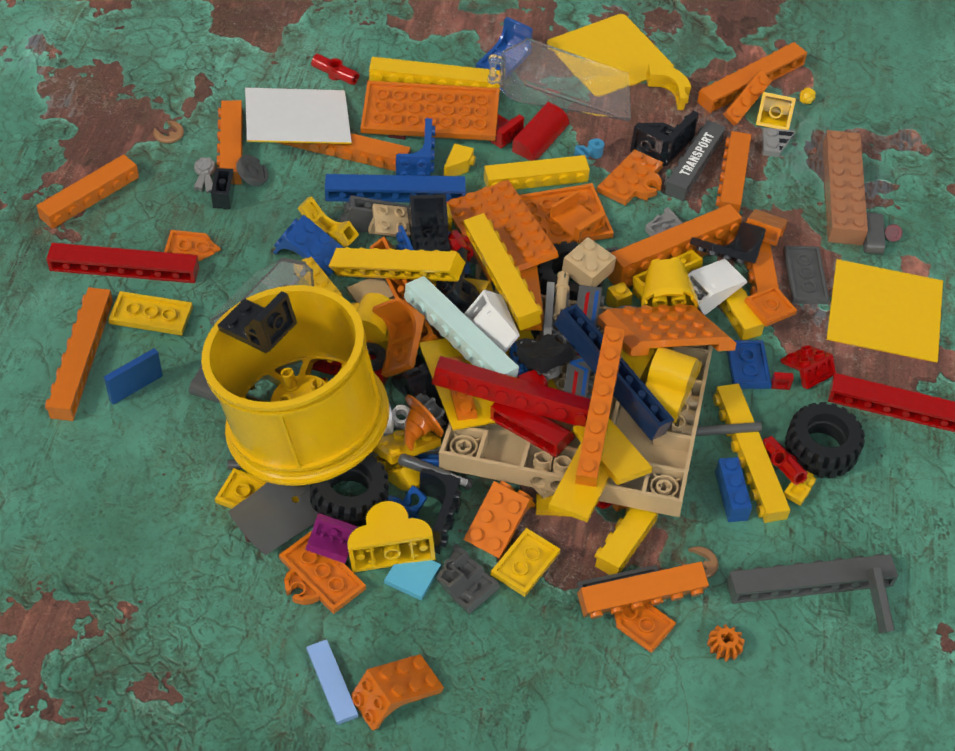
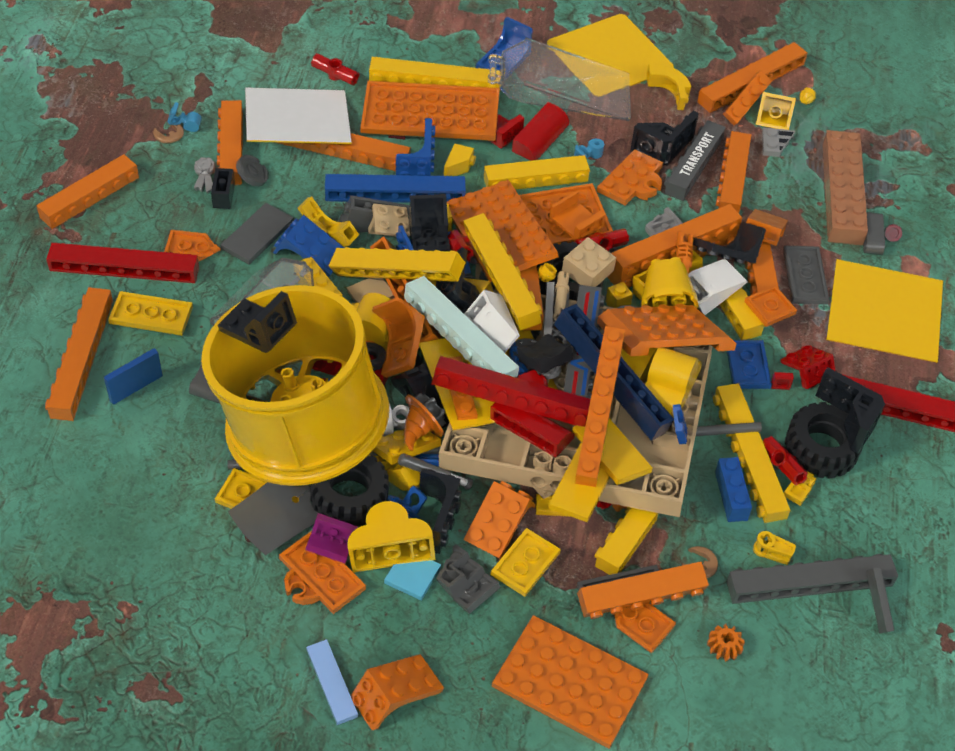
(191, 120): none -> dark azure leg
(257, 233): none -> dark grey tile
(547, 272): none -> yellow plate
(570, 681): none -> orange plate
(610, 239): none -> red piece
(680, 424): none -> blue tile
(685, 249): none -> orange hinge
(774, 548): none -> yellow piece
(854, 400): none -> black bracket

